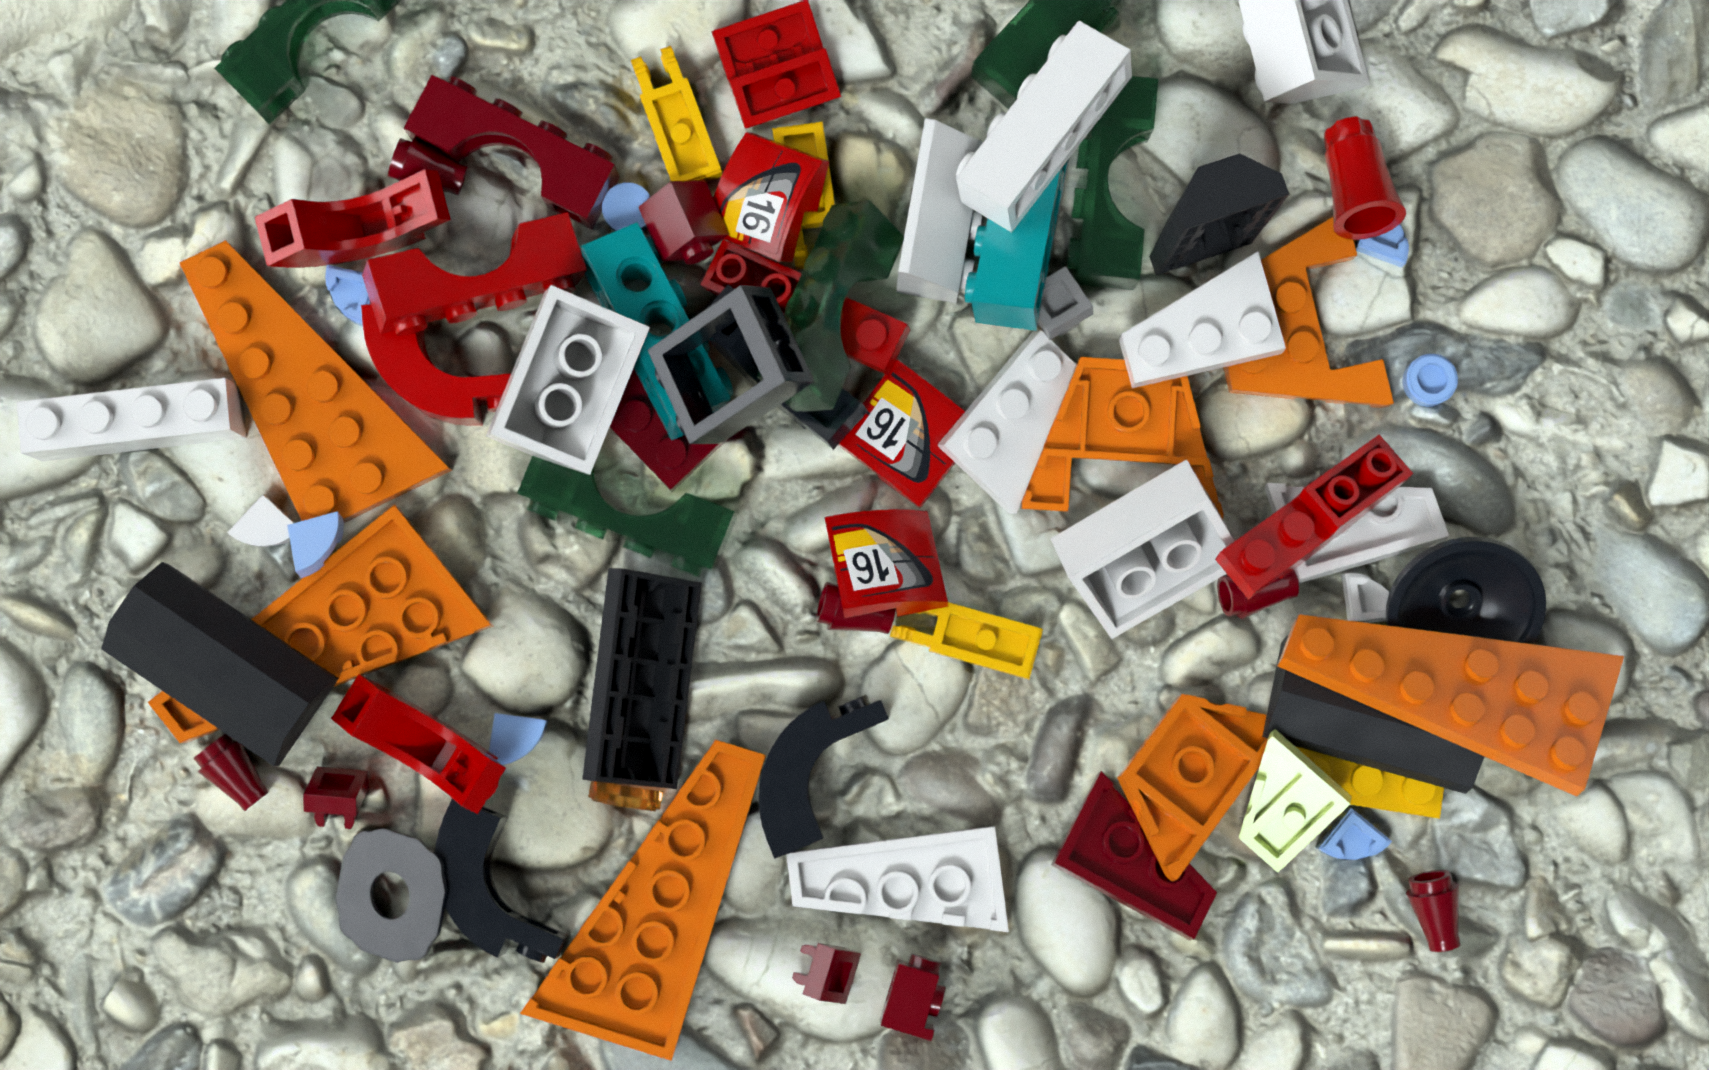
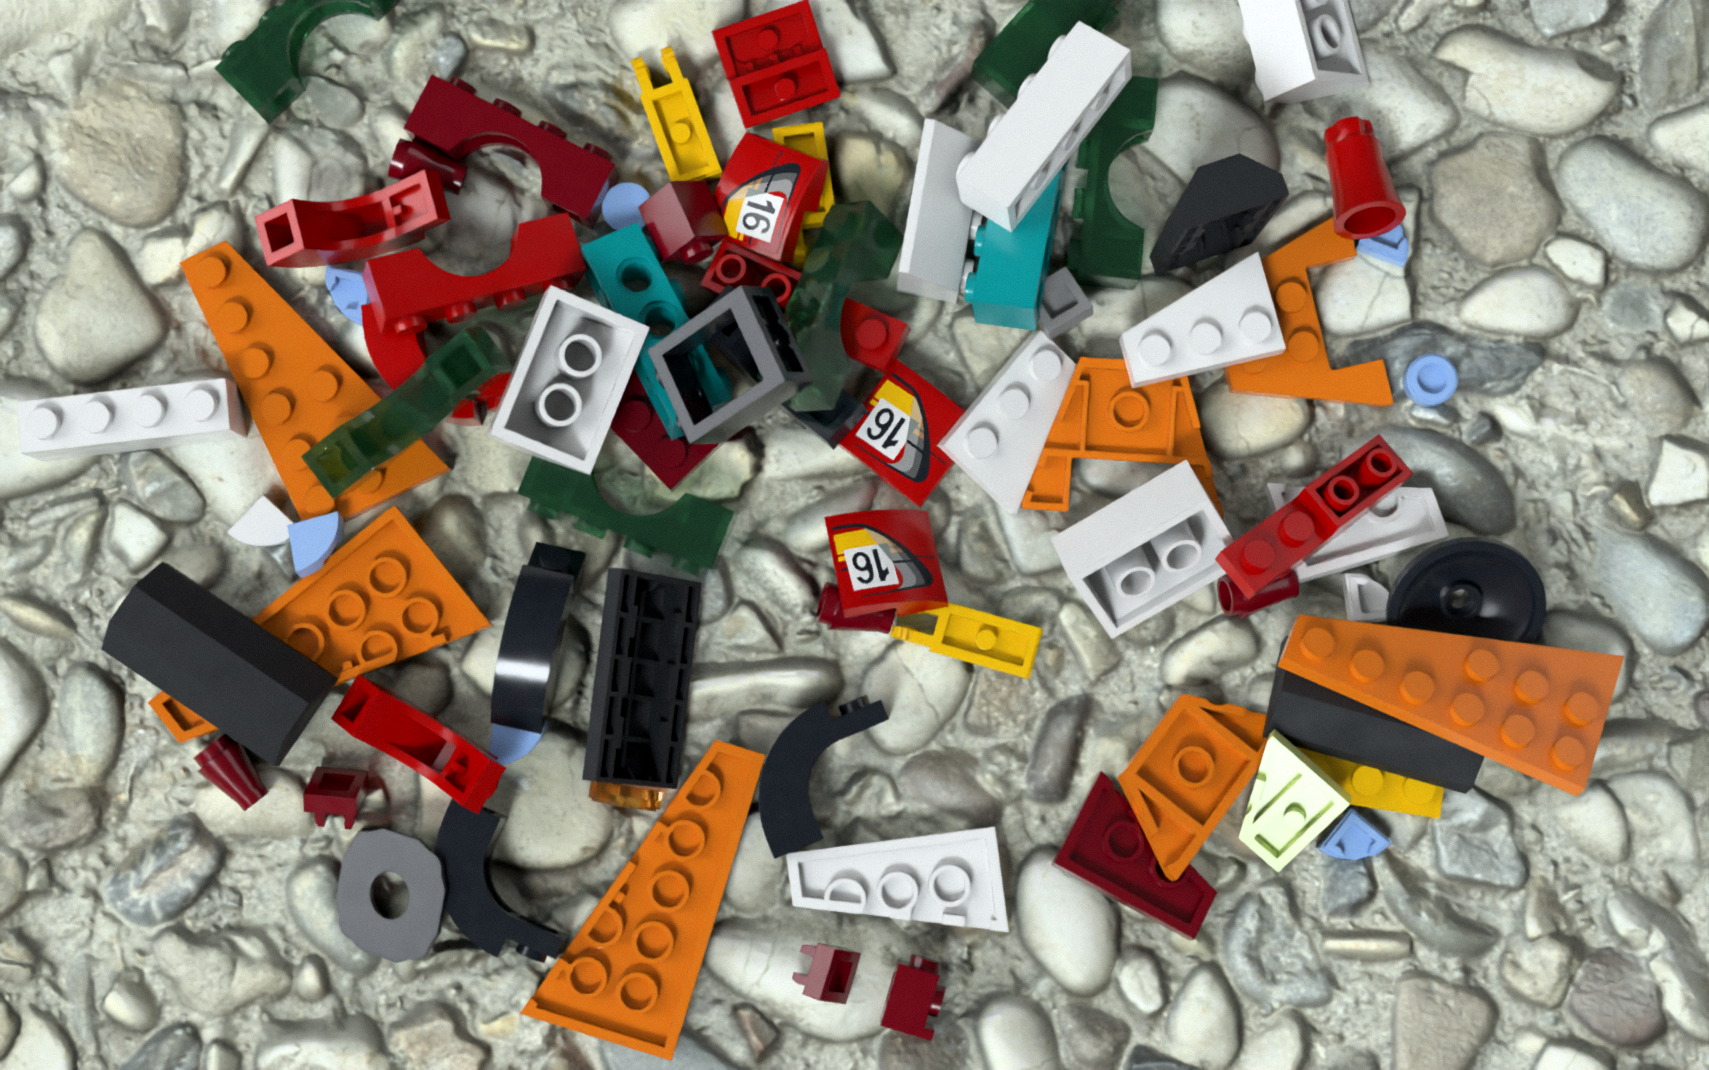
(409, 413): none -> clear green arch
(533, 637): none -> black arch
(1436, 908): dark red cone -> none

